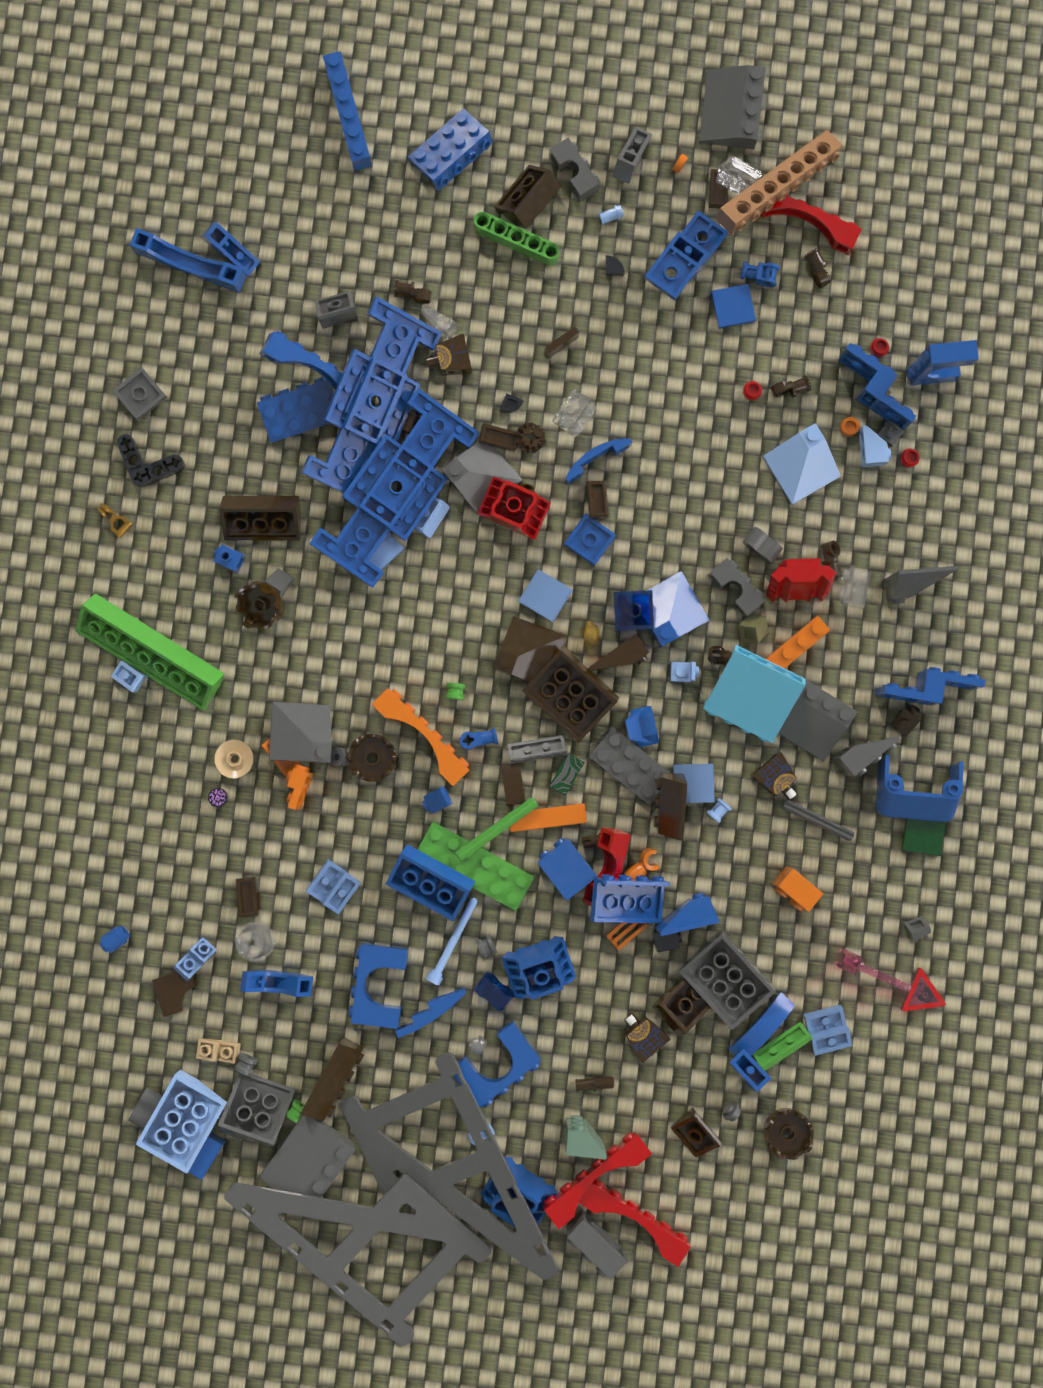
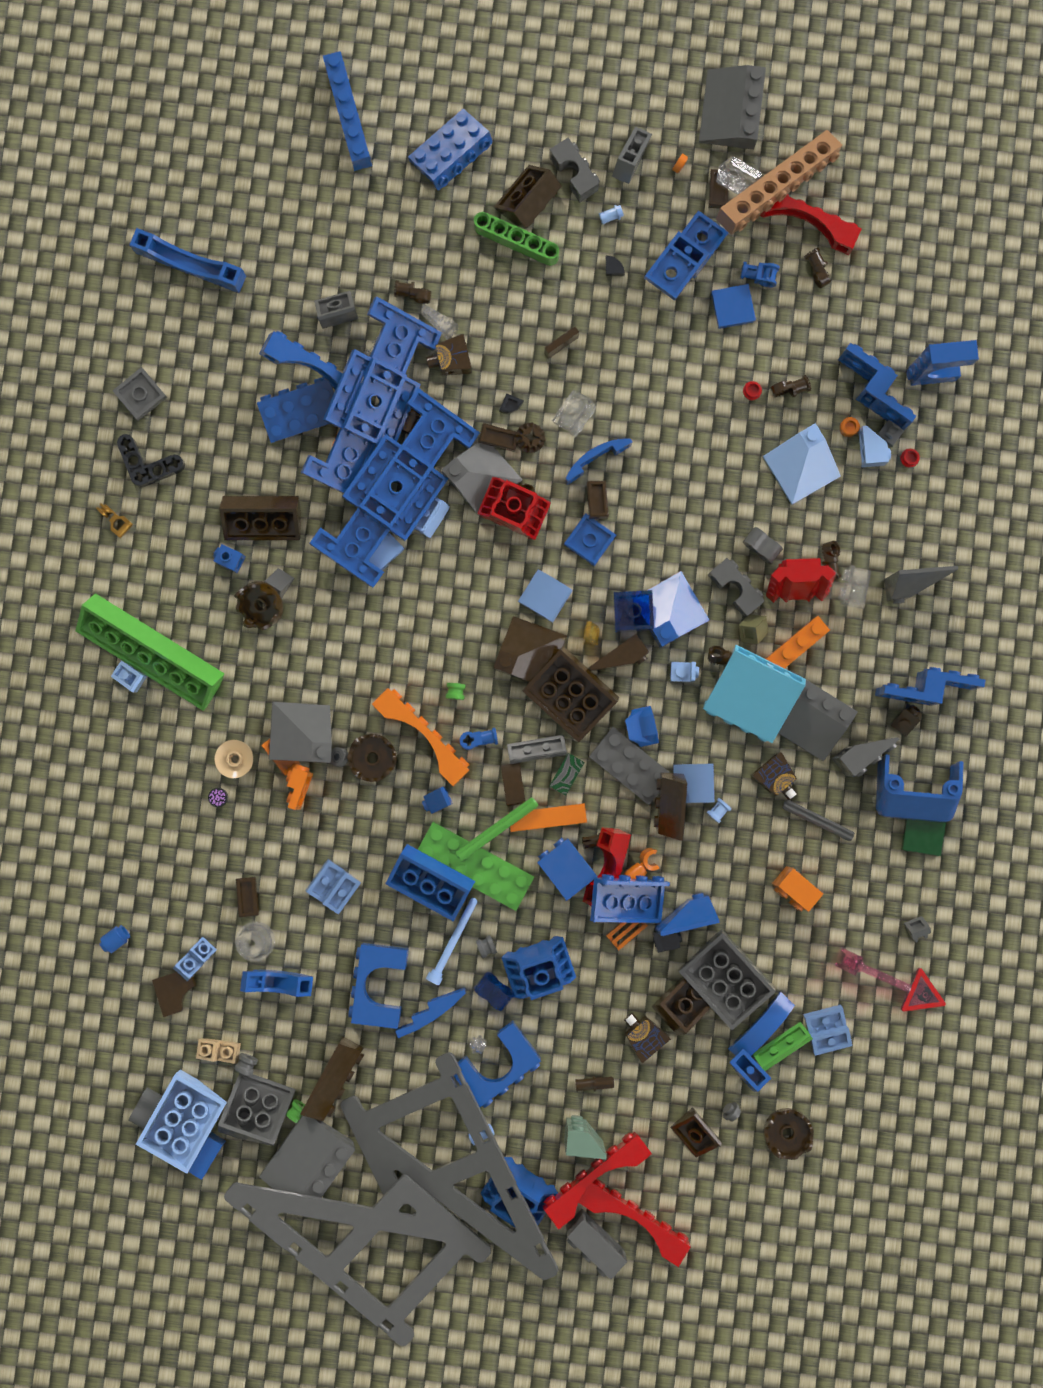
(229, 248): blue slope -> none
(879, 347): red plate -> none

